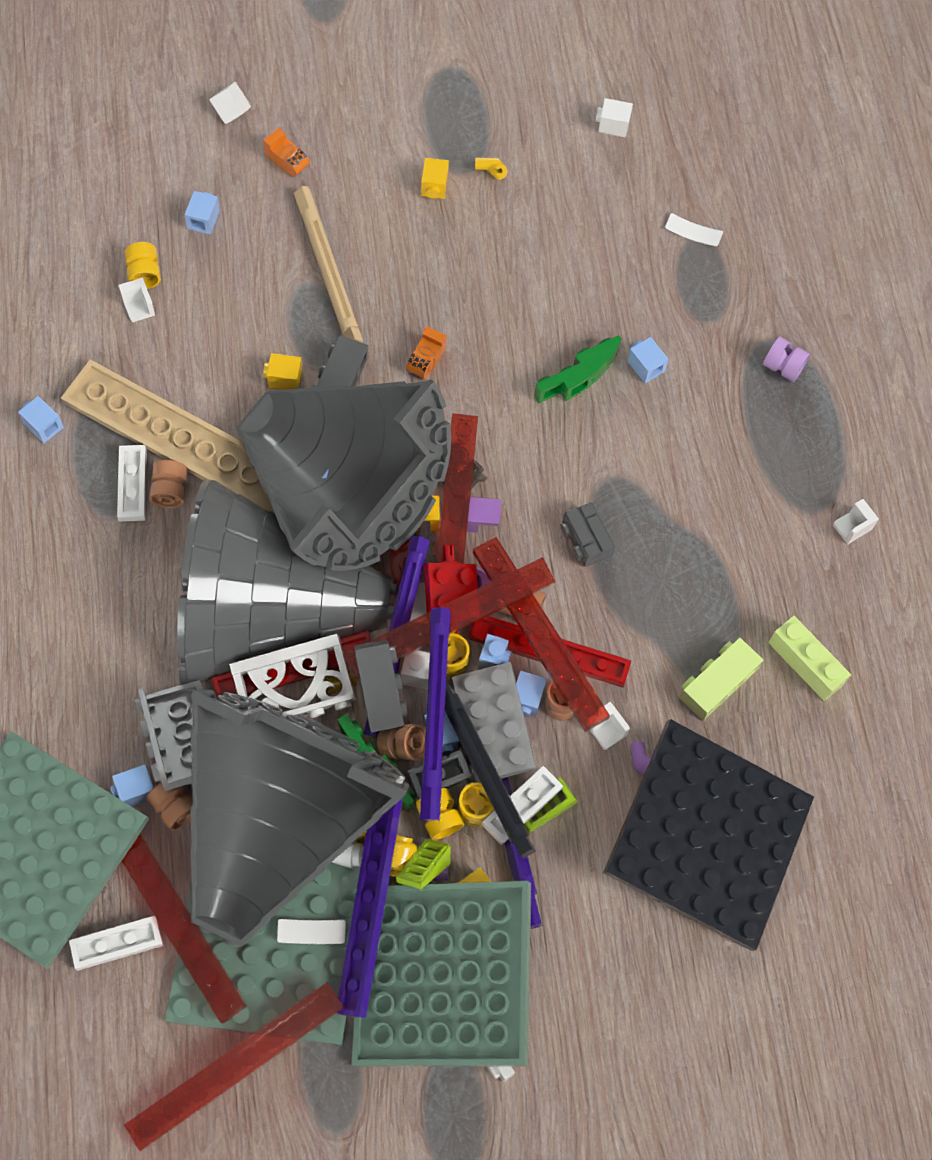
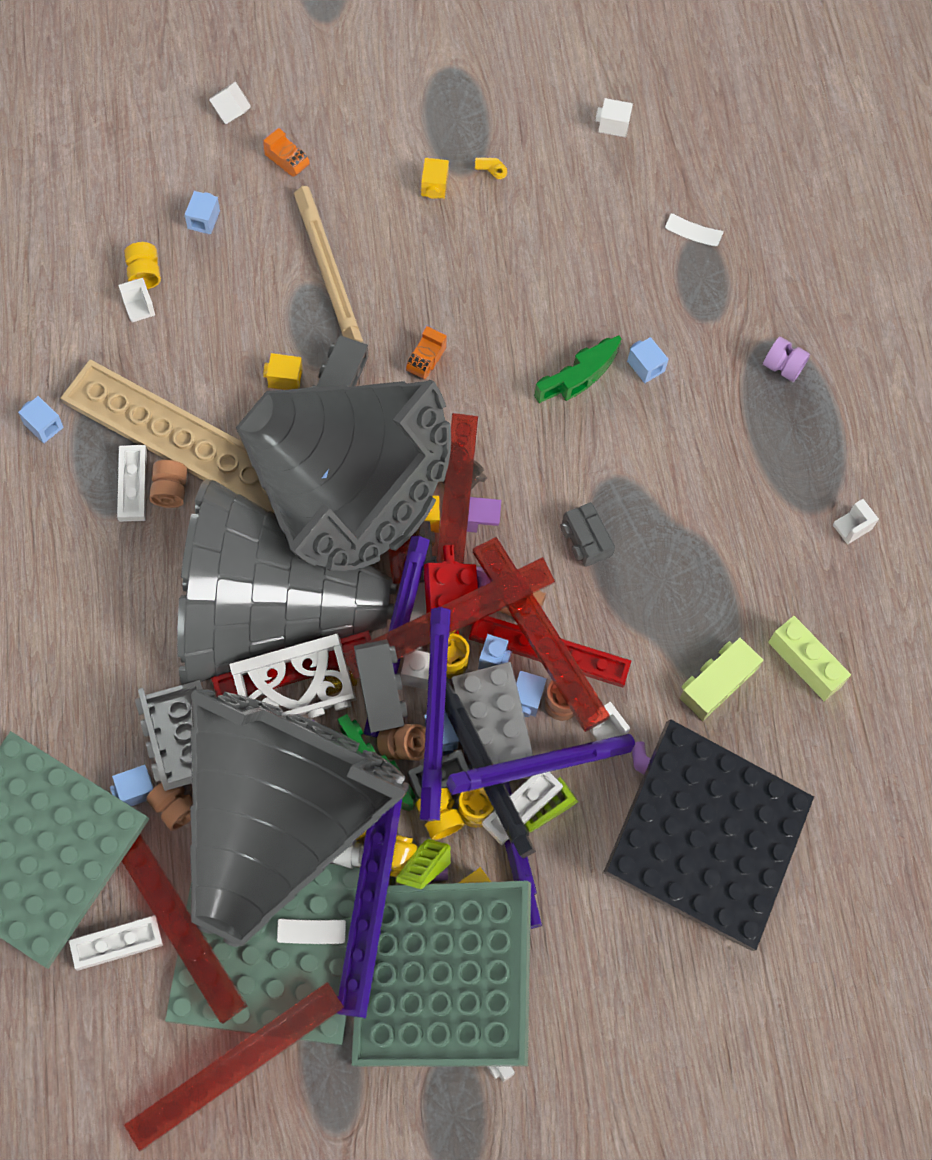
(539, 763): none -> dark purple piece

